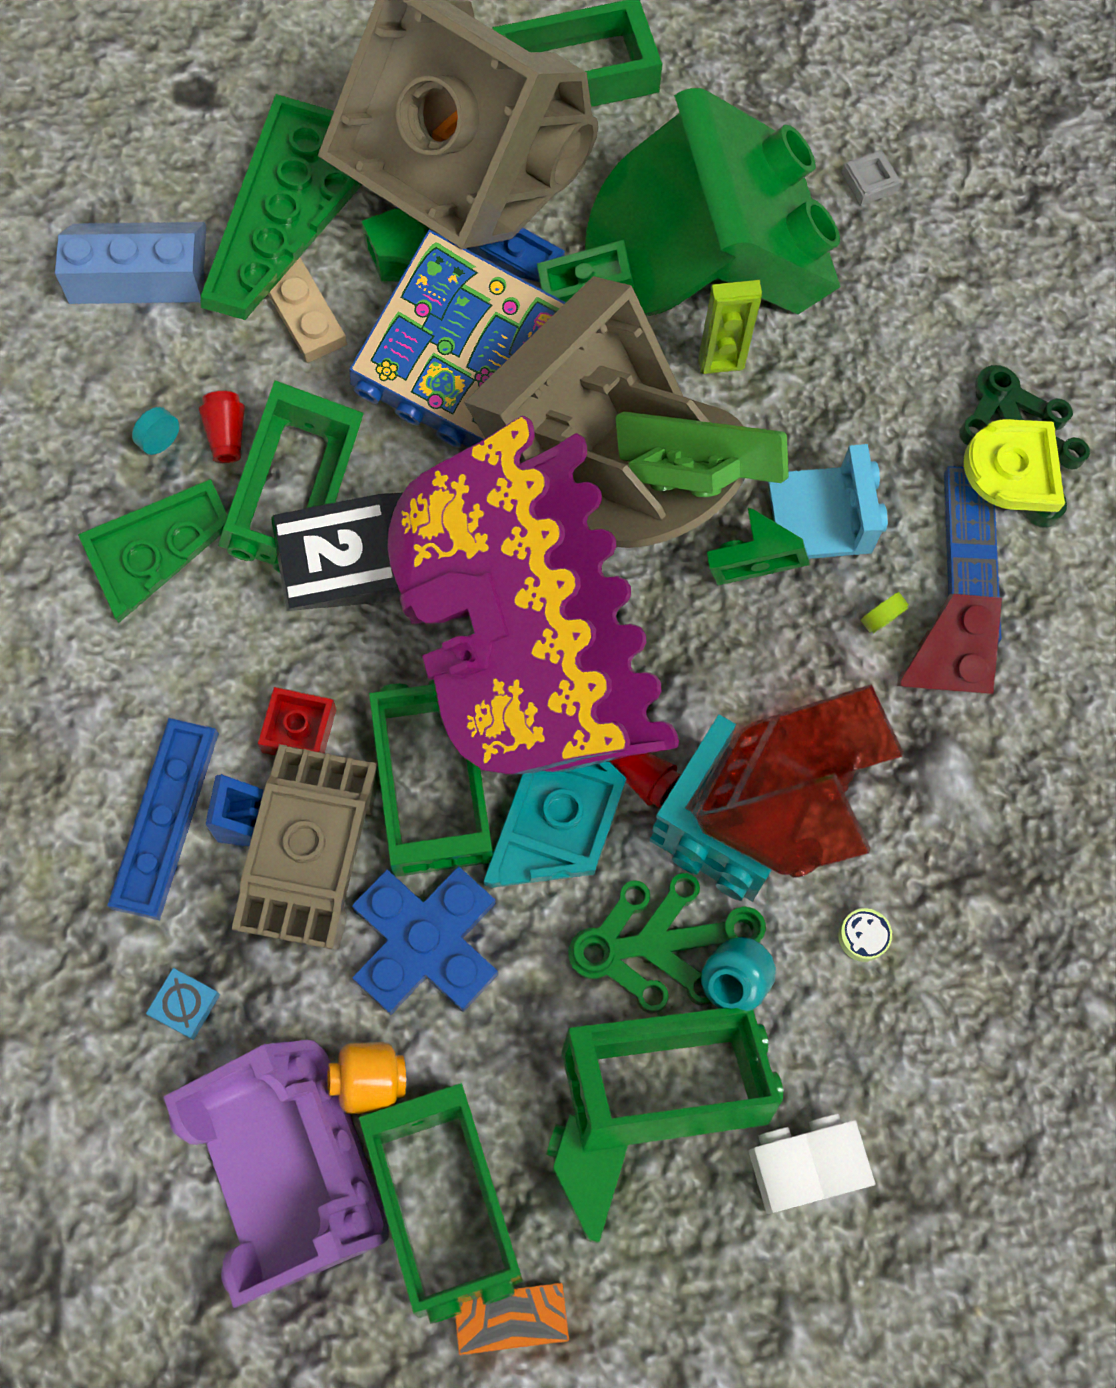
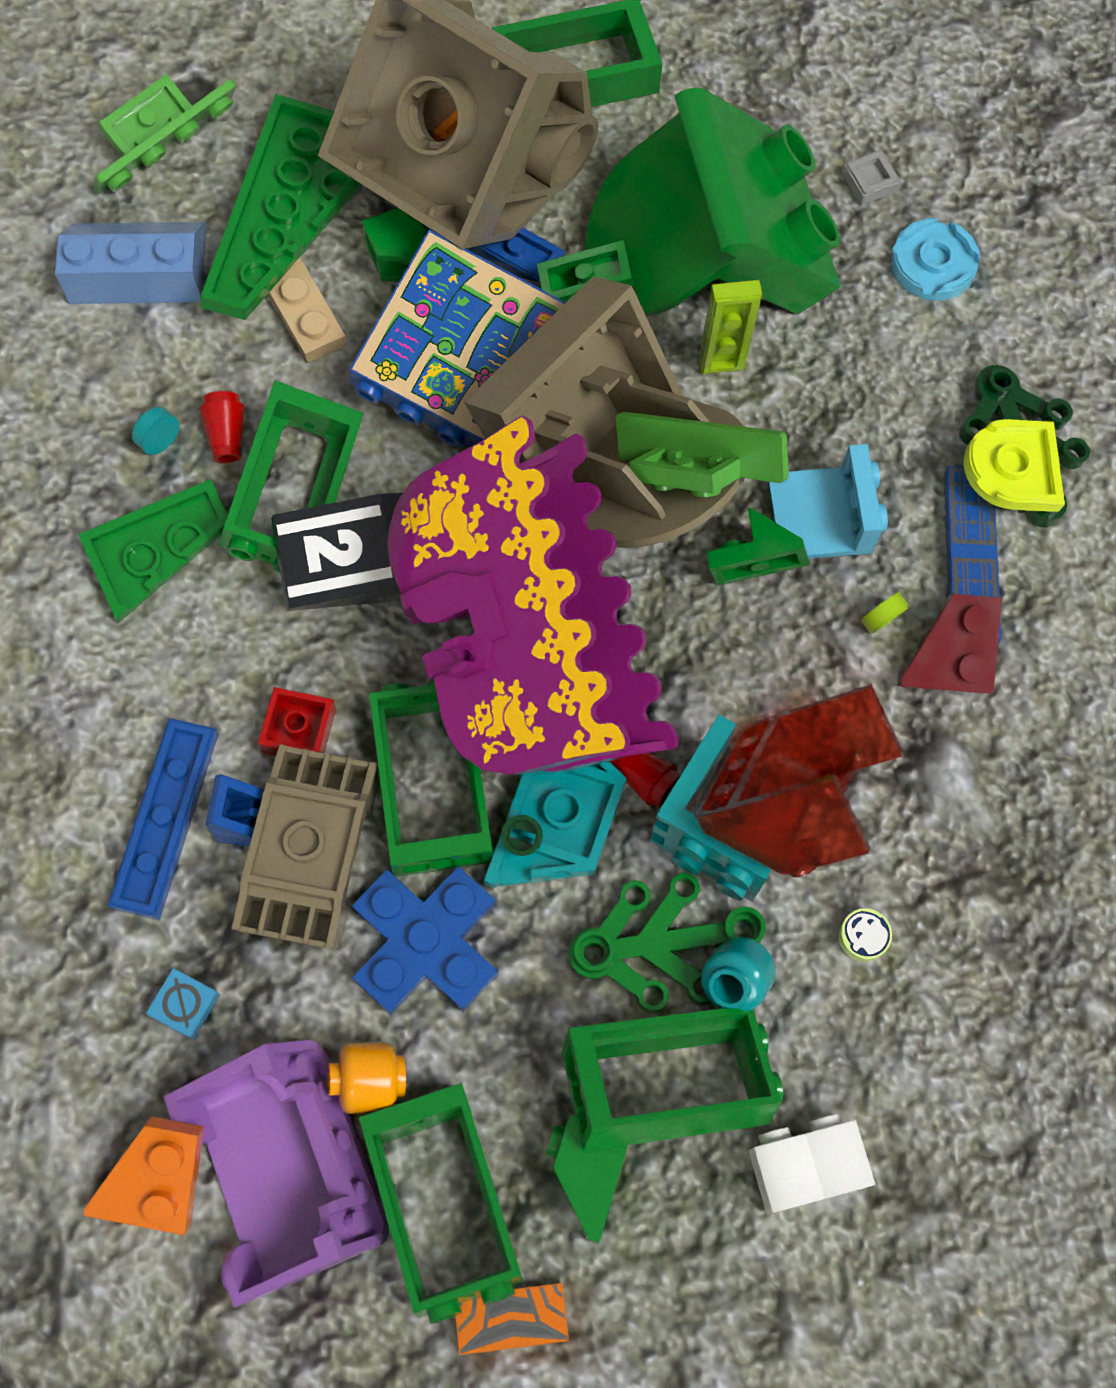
(150, 123): none -> bright green bracket
(153, 1179): none -> orange wing
(518, 846): none -> dark green hinge
(935, 259): none -> medium azure tile

